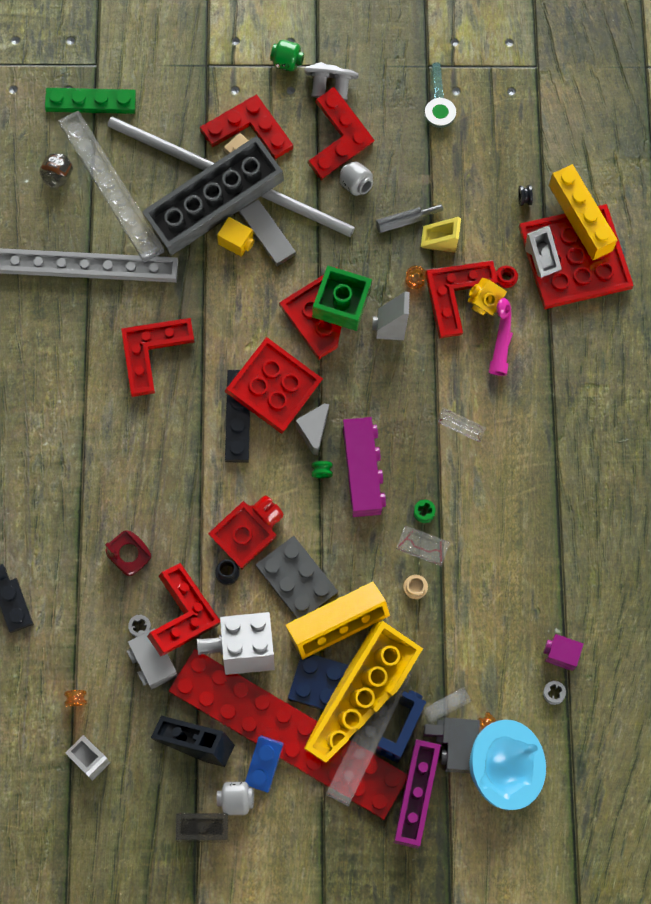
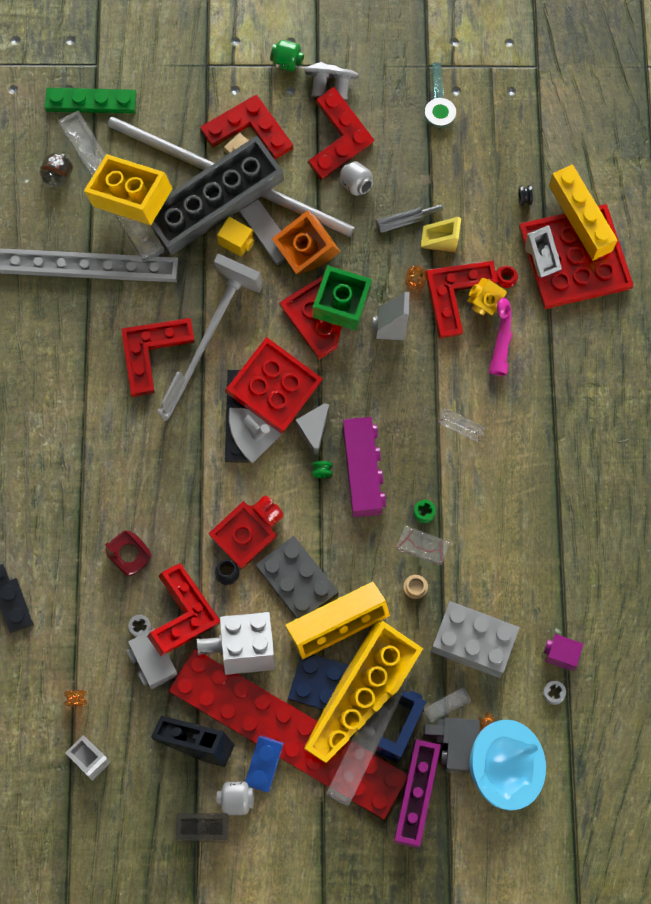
(128, 189): none -> yellow brick
(237, 276): none -> light grey piece
(251, 433): none -> light grey shield
(305, 244): none -> orange slope
(475, 639): none -> light grey brick

